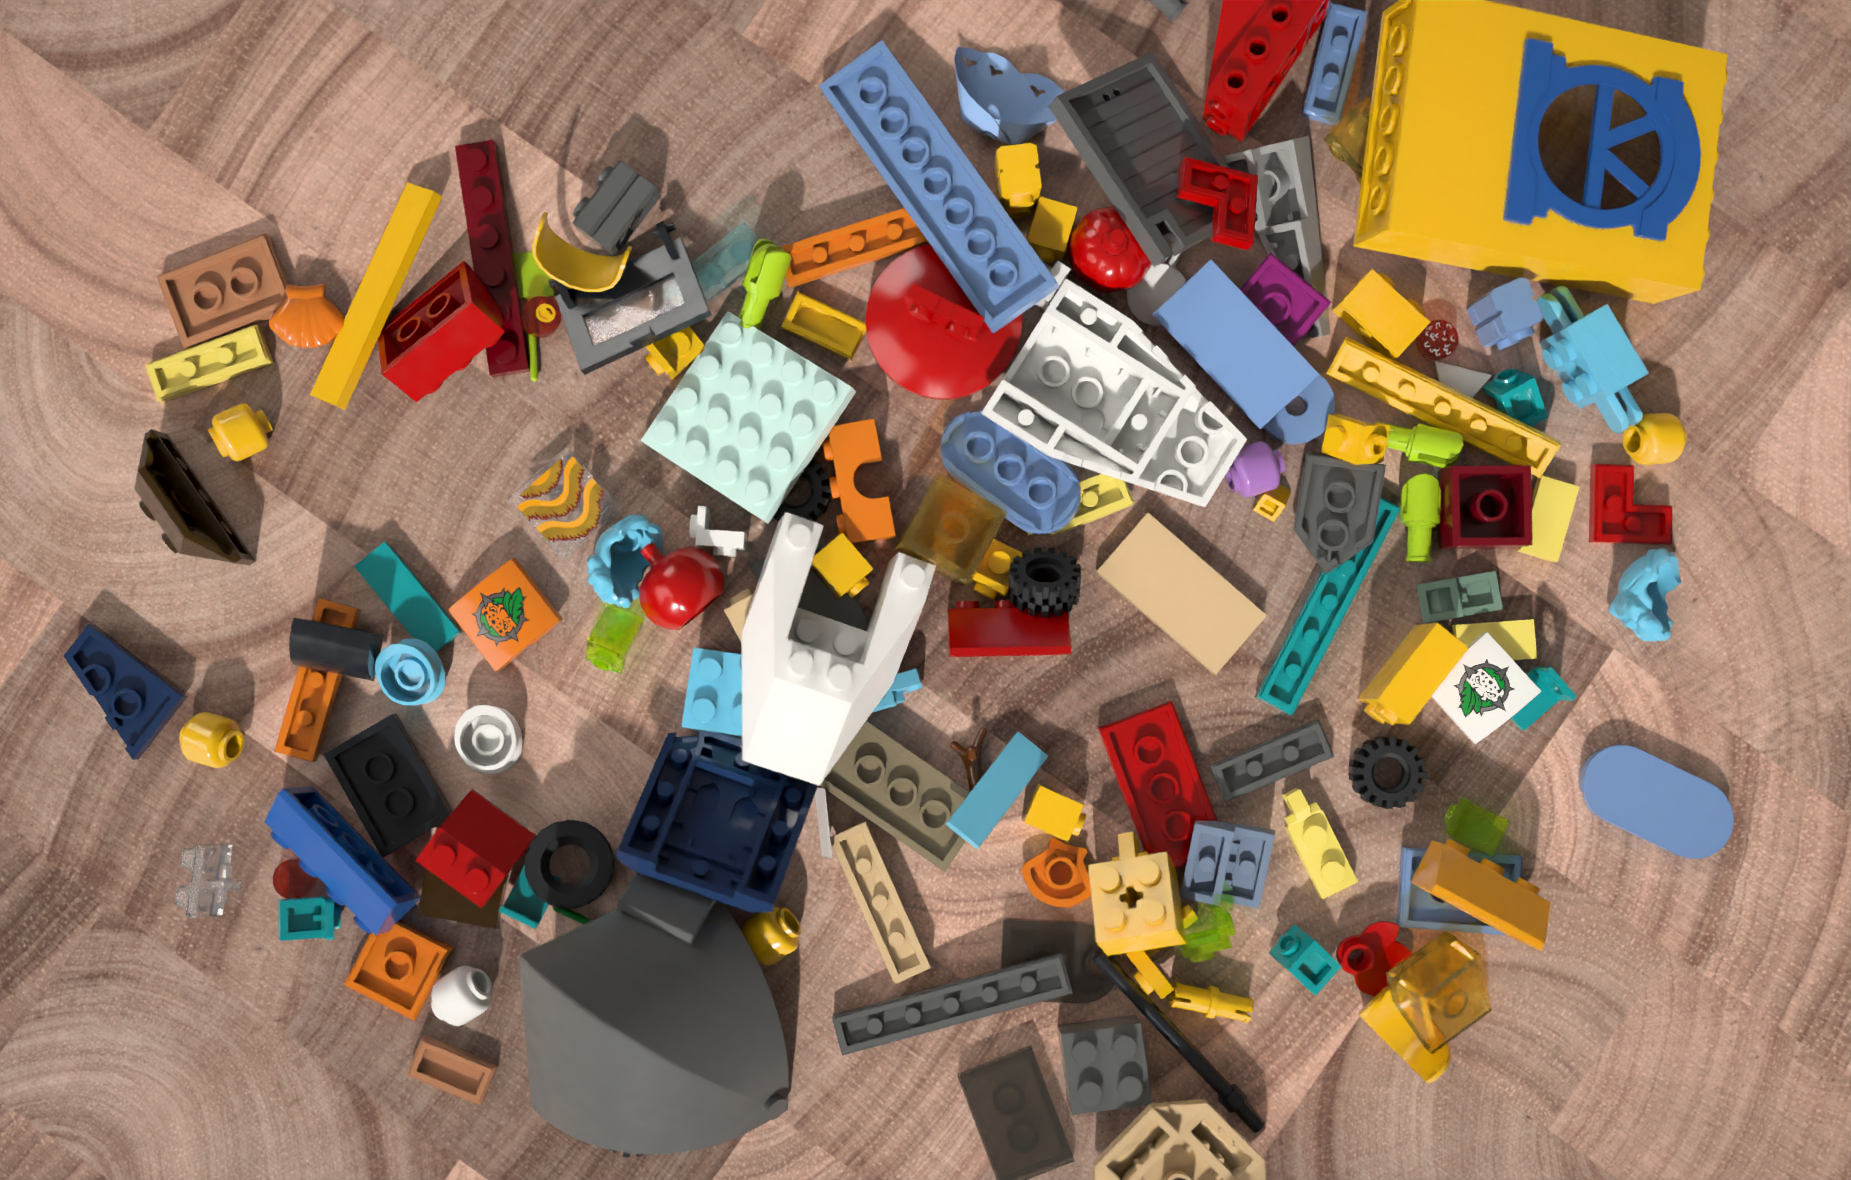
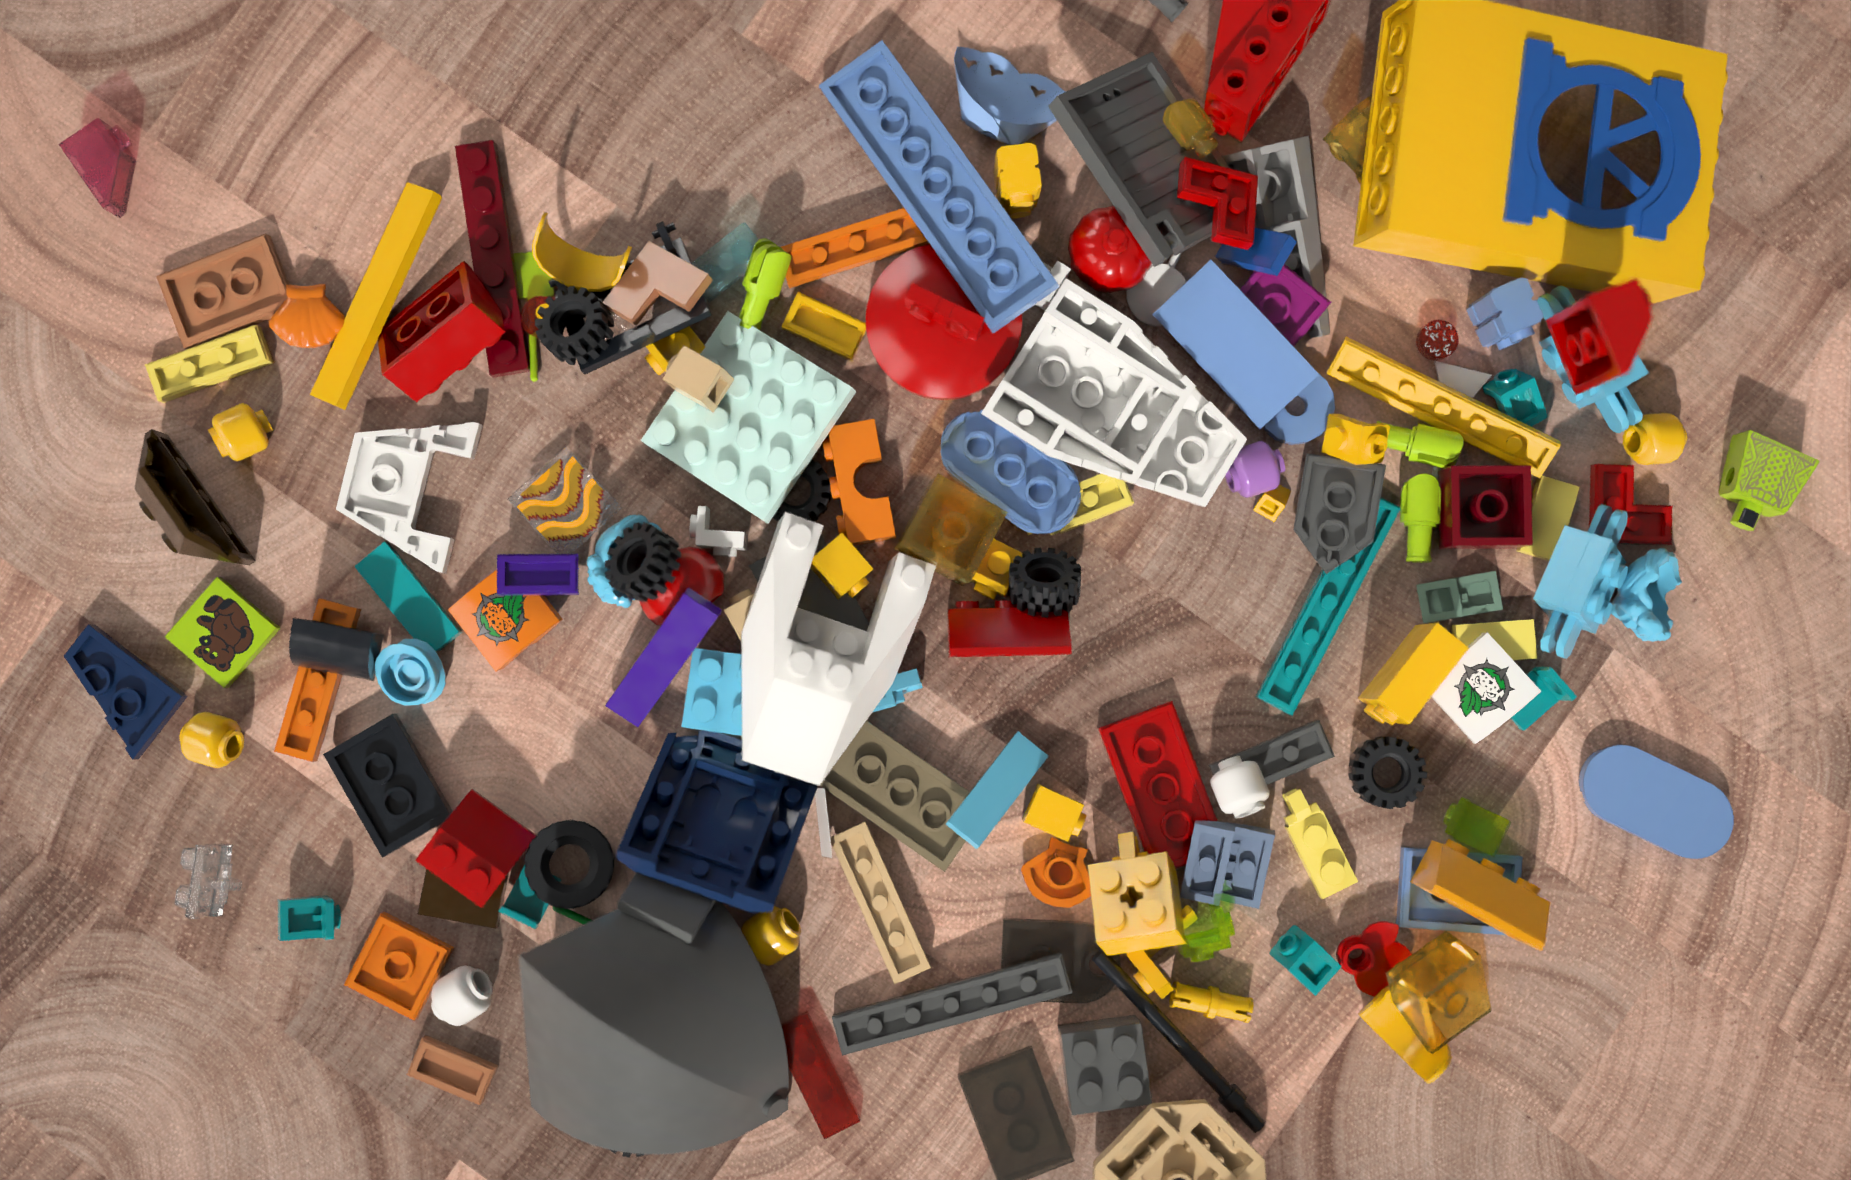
(103, 163): none -> clear pink slope
(222, 632): none -> tile
(292, 880): clear red tile -> none
(340, 858): blue slope -> none
(388, 482): none -> white wing
(488, 739): white piece -> none
(537, 574): none -> dark purple tile
(565, 309): none -> black tyre
(613, 638): clear neon green bracket -> none
(615, 207): dark grey brick -> none
(625, 566): none -> black tyre
(656, 274): none -> tile
(663, 657): none -> dark purple tile
(698, 378): none -> tan brick
(818, 1076): none -> clear red plate
(972, 757): reddish brown bar -> none
(1051, 229): yellow brick -> none
(1181, 593): tan tile -> none
(1190, 126): none -> clear yellow arm
(1239, 787): none -> white head
(1265, 255): none -> blue tile
(1334, 64): medium blue tile -> none
(1381, 314): yellow brick -> none
(1582, 580): none -> medium azure brick
(1602, 334): none -> red slope
(1762, 477): none -> lime torso

